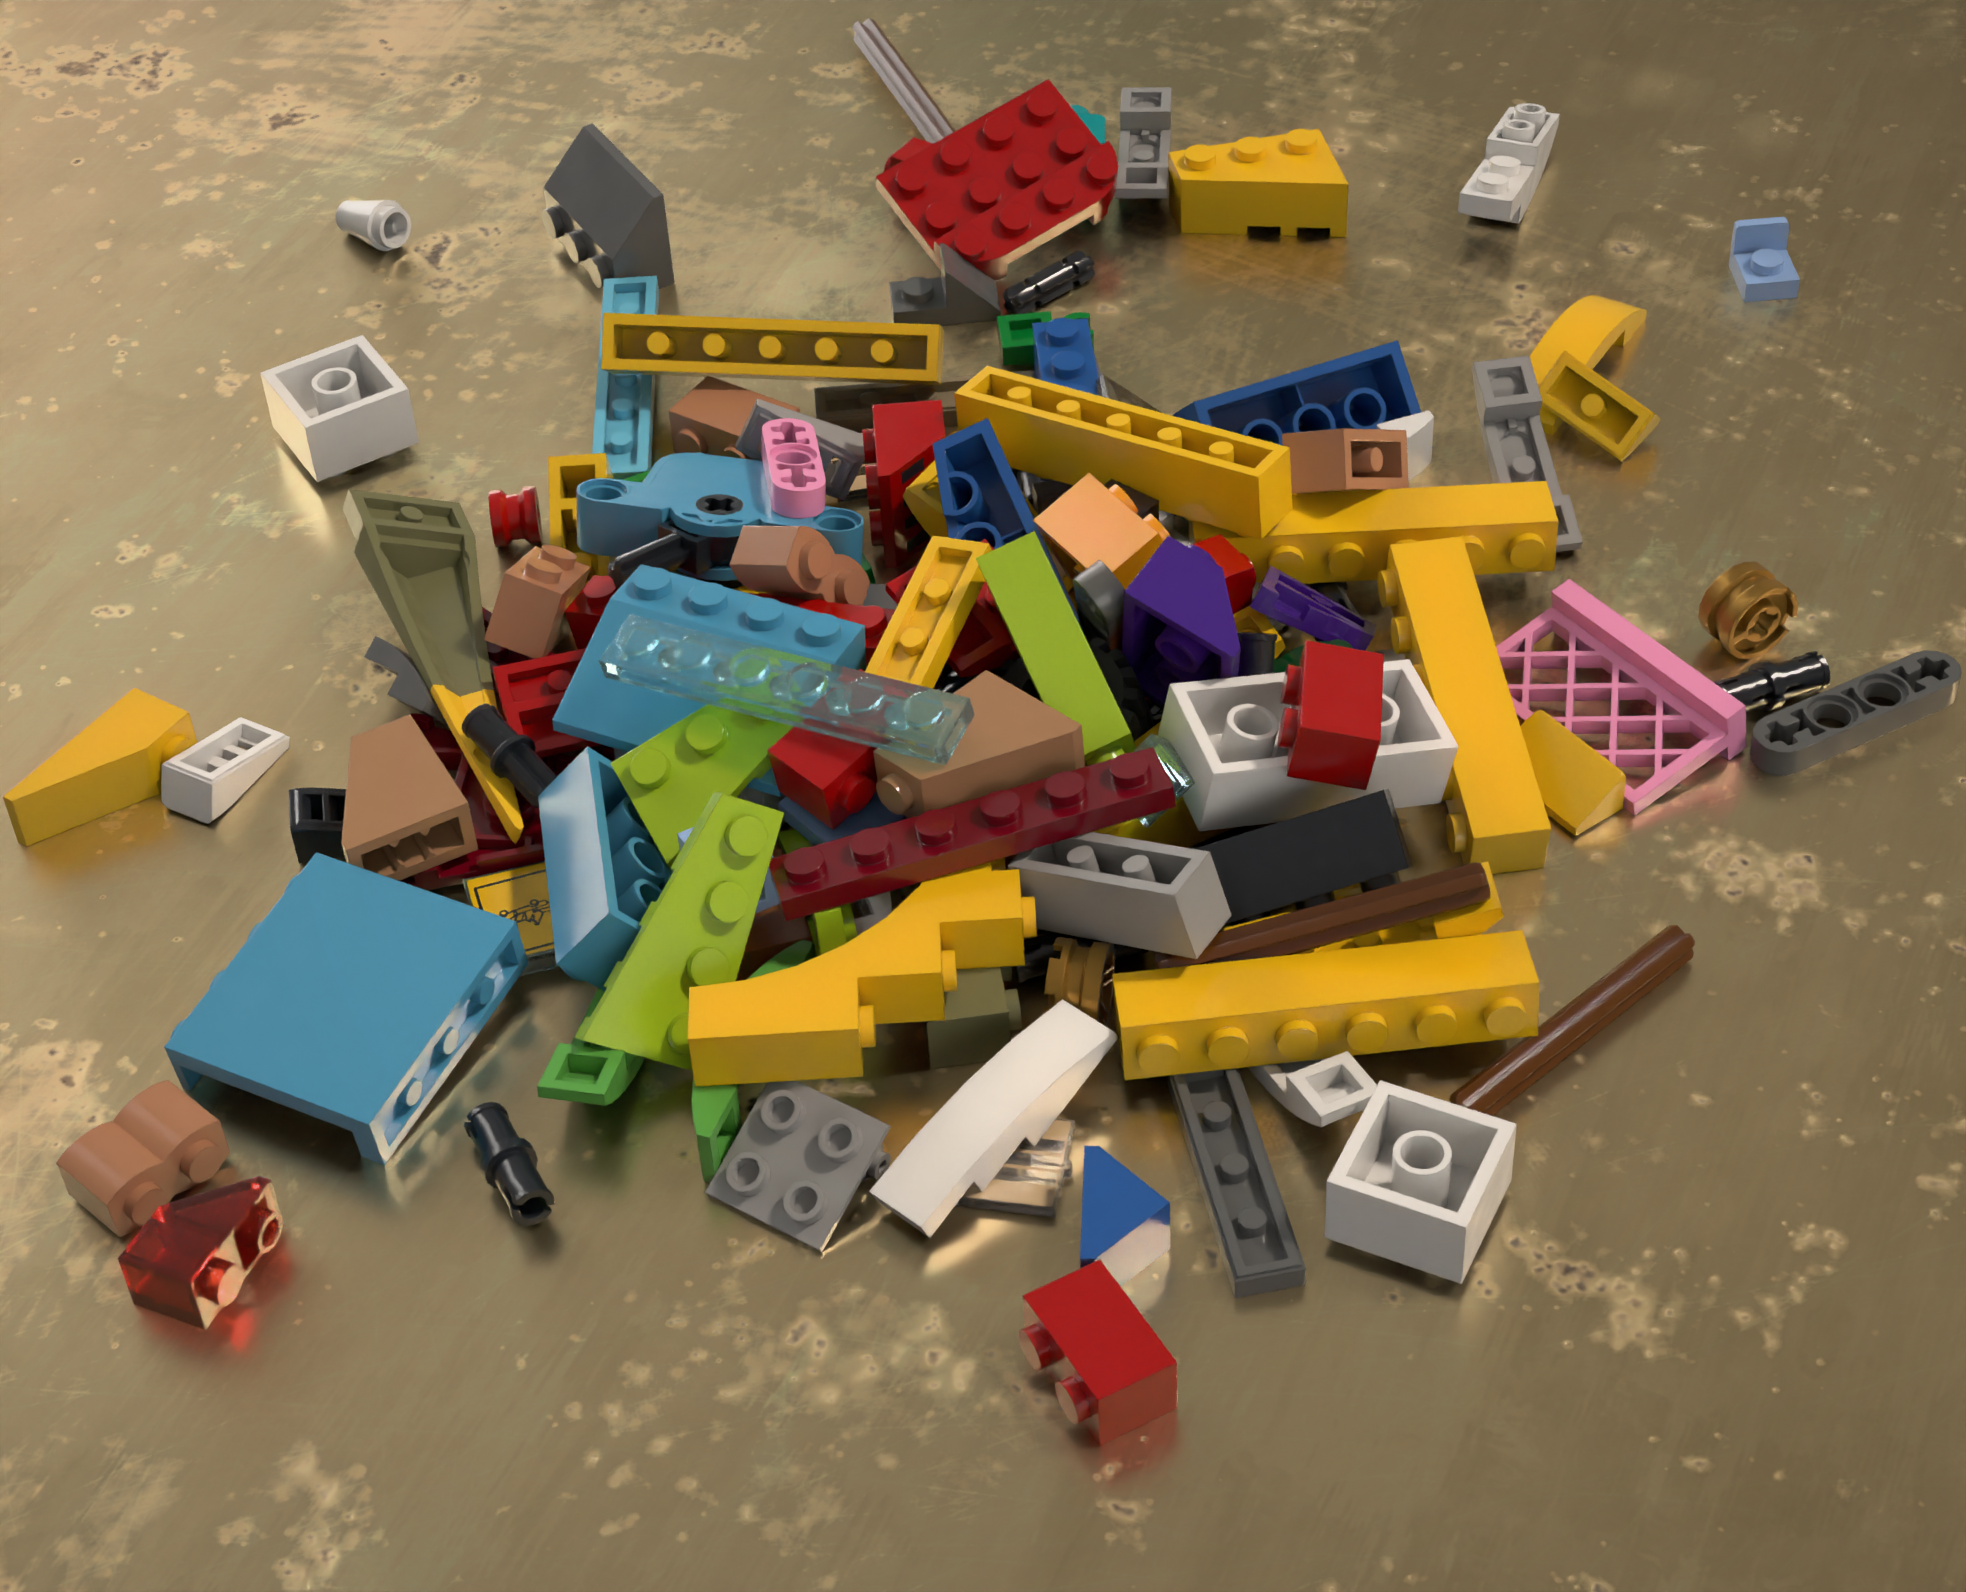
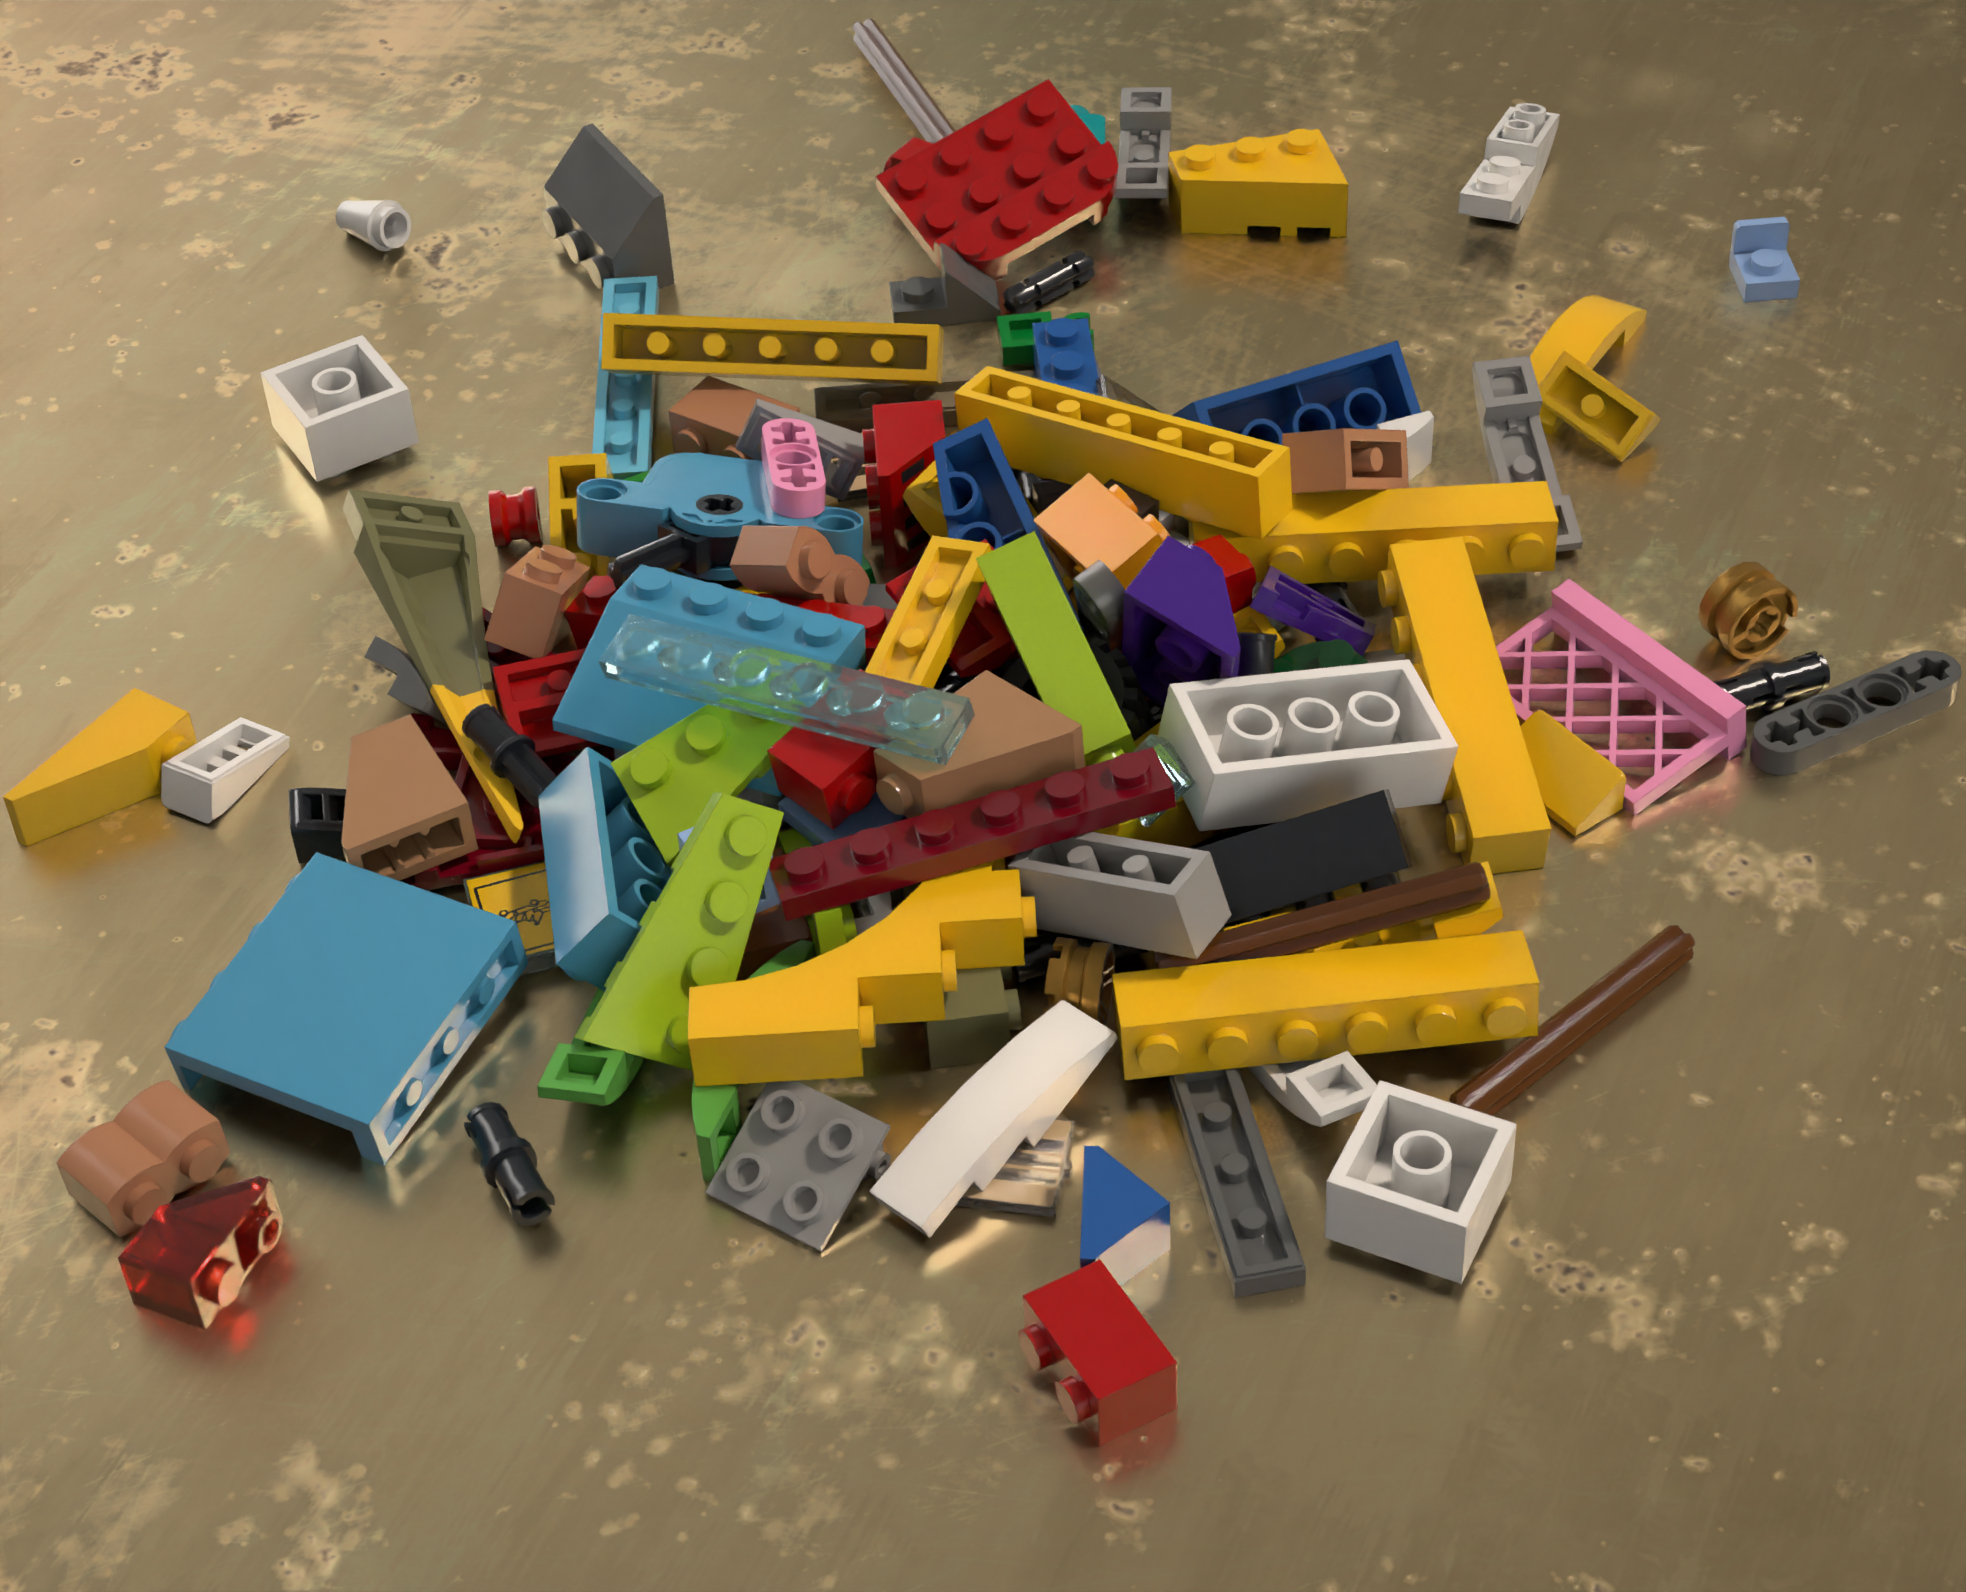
(1332, 715): red brick -> none

